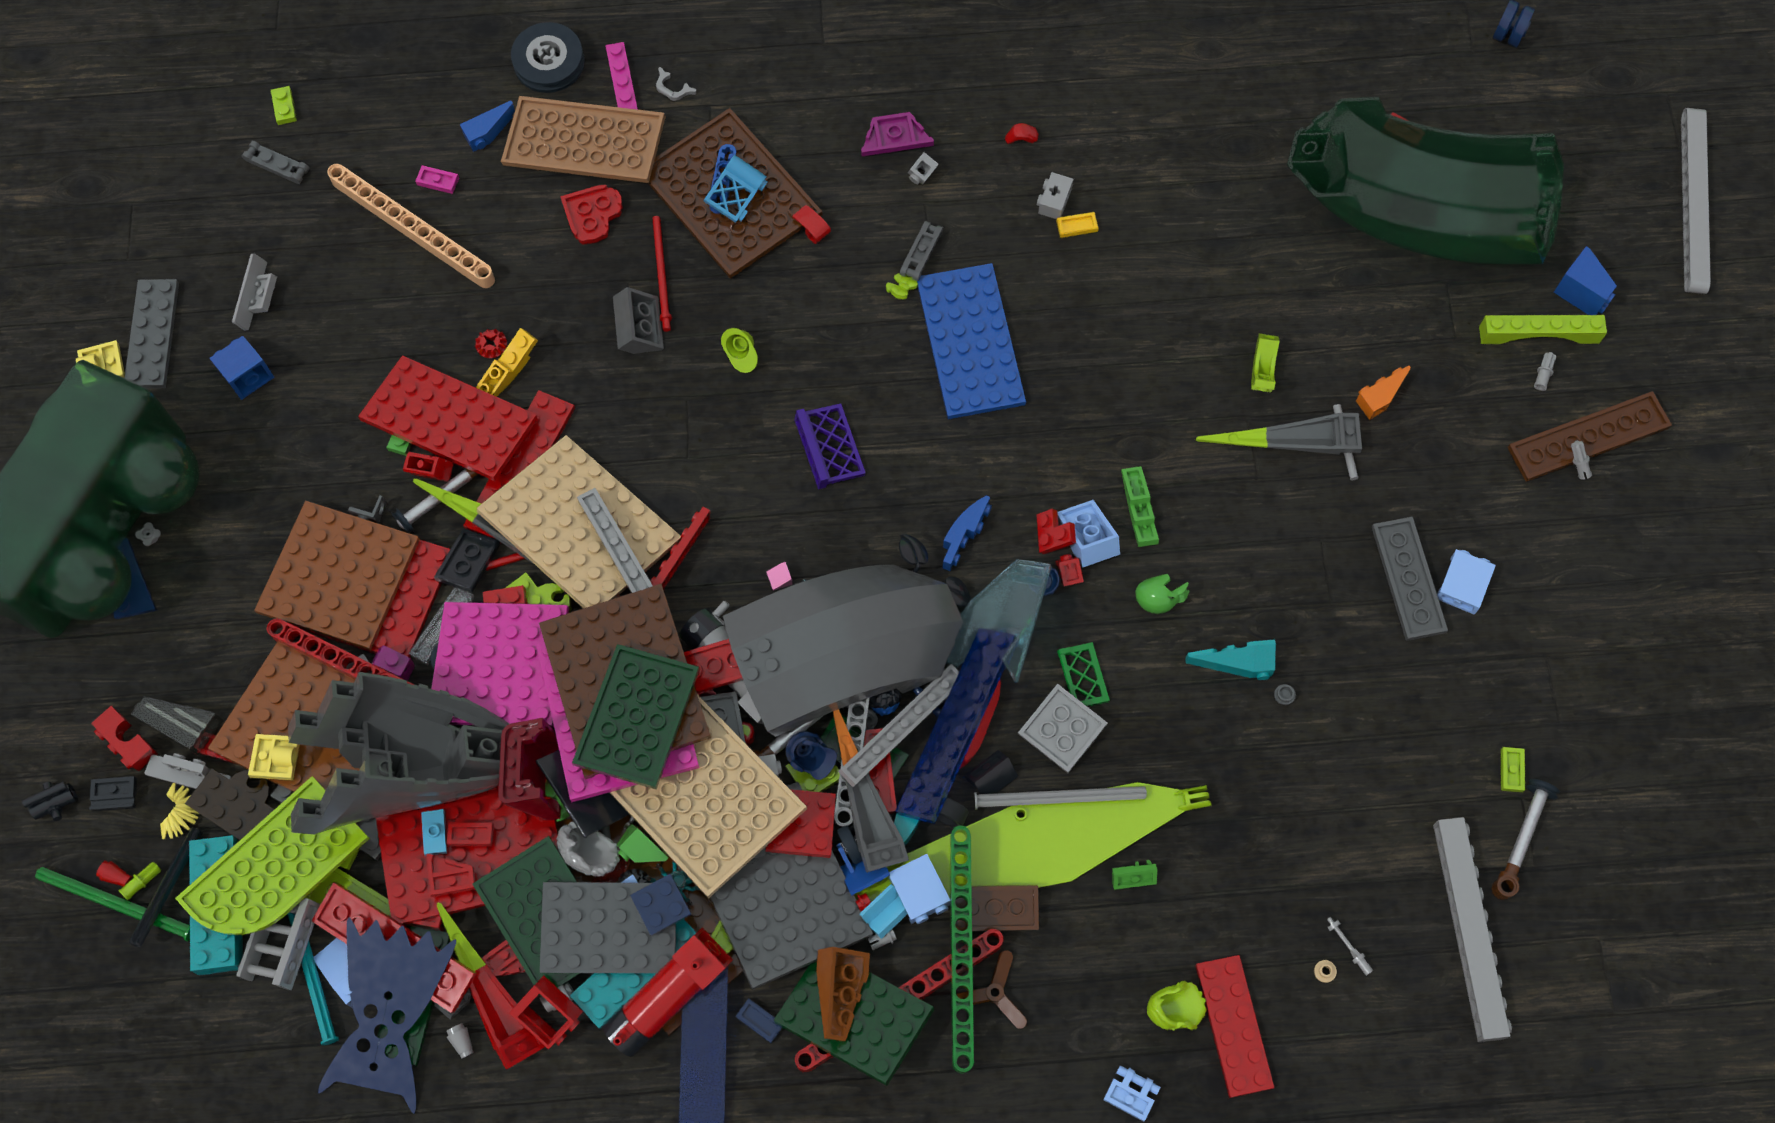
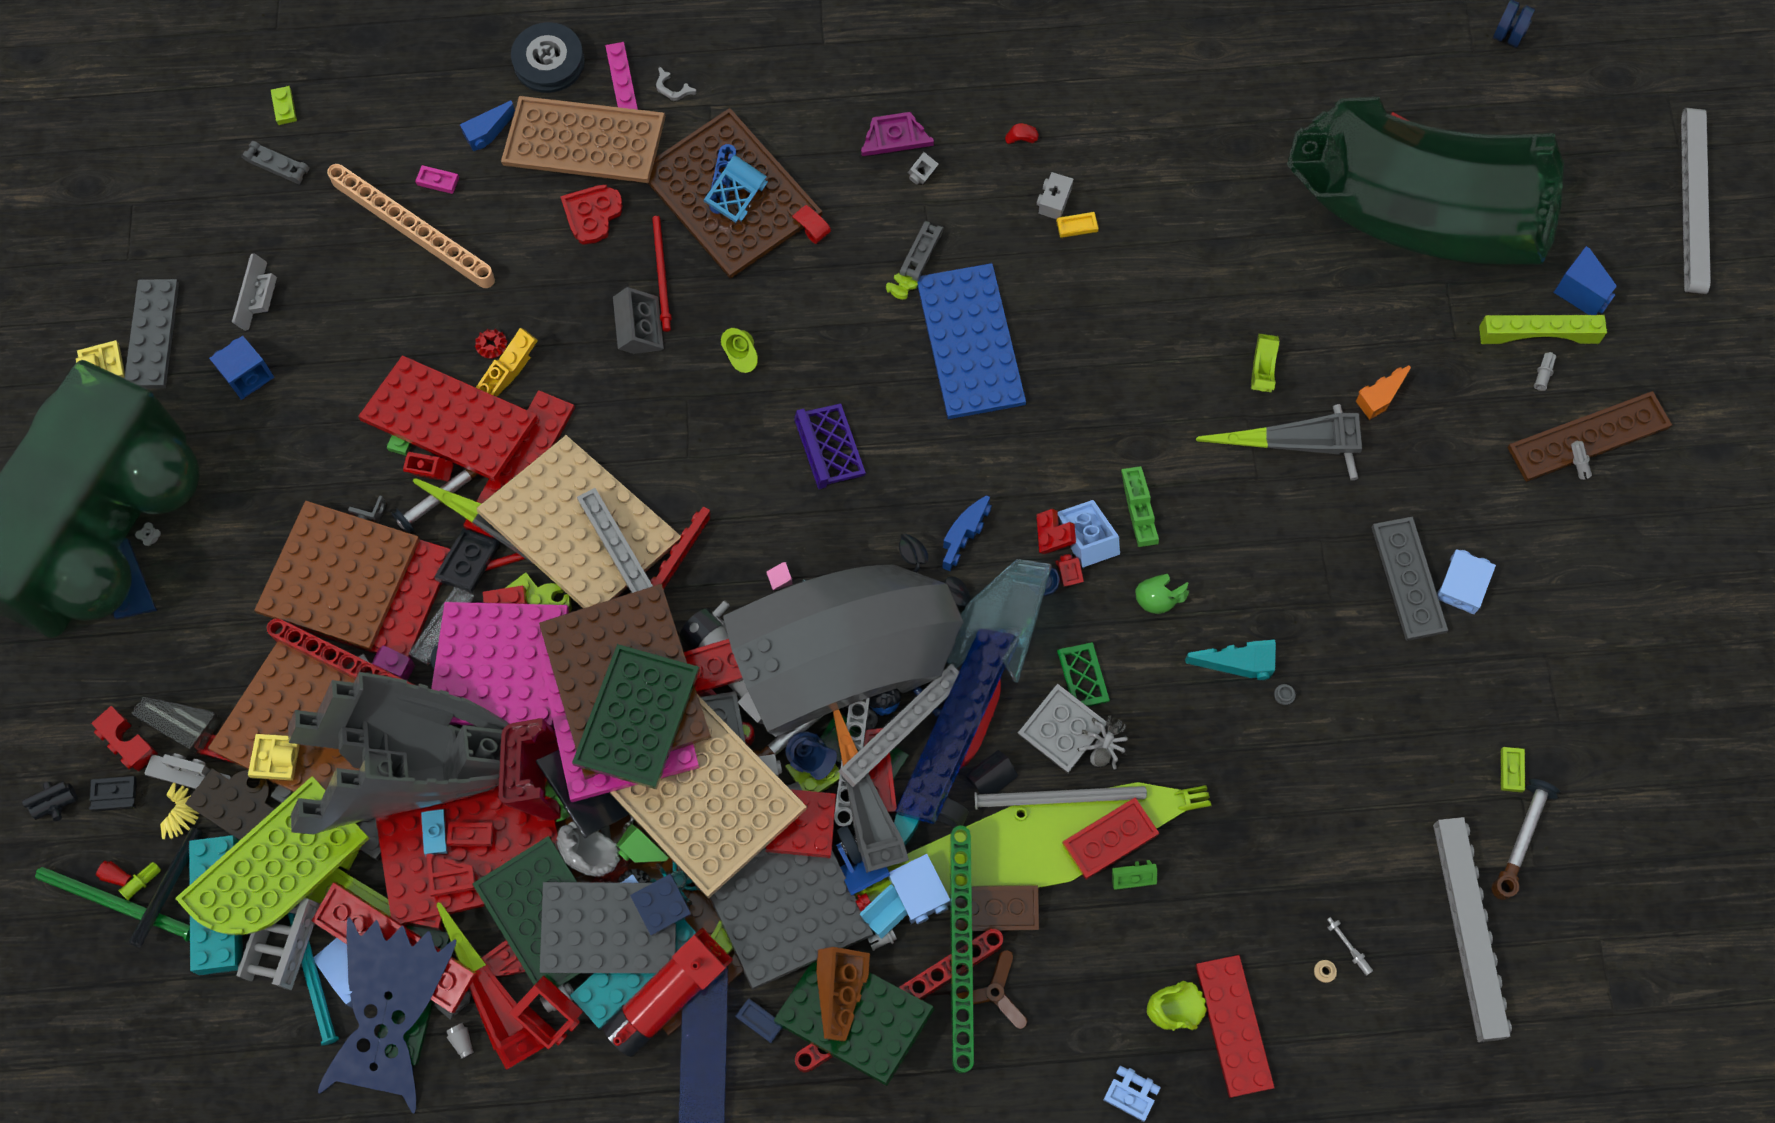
(1104, 746): none -> animal
(1110, 838): none -> red plate

